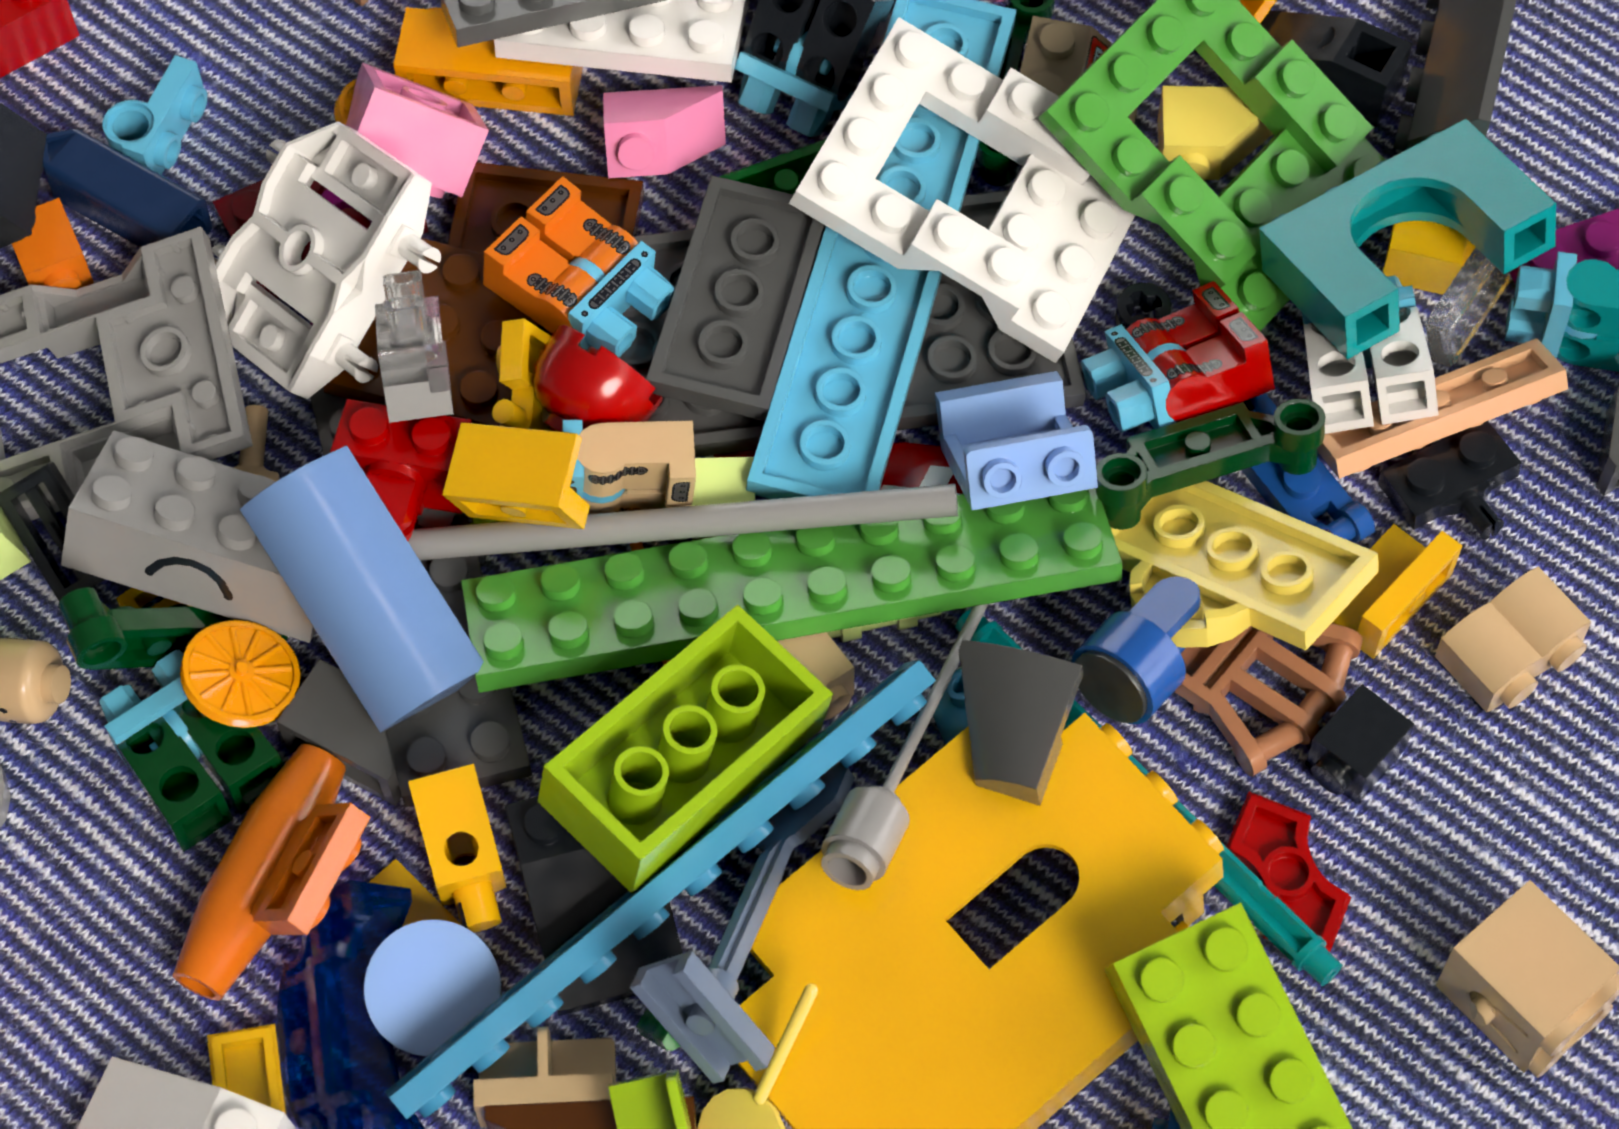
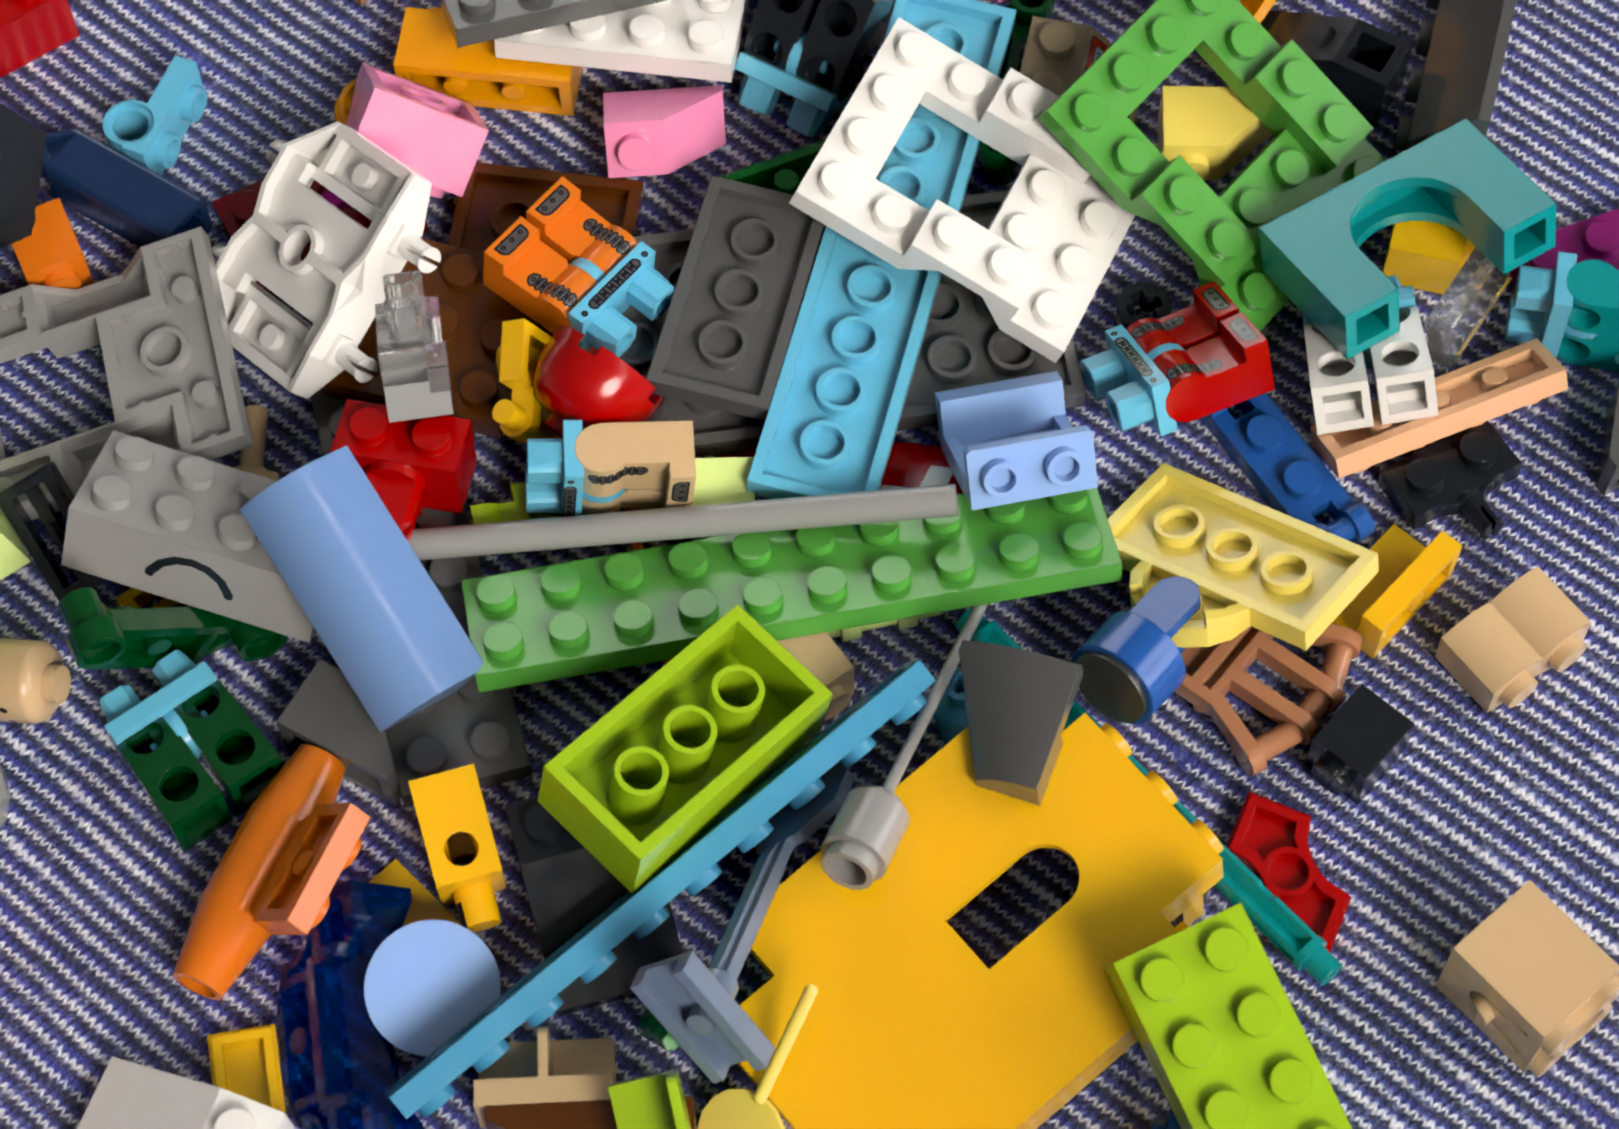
(239, 673): light orange wheel -> none
(516, 476): yellow panel -> none
(1205, 450): dark green plate -> none

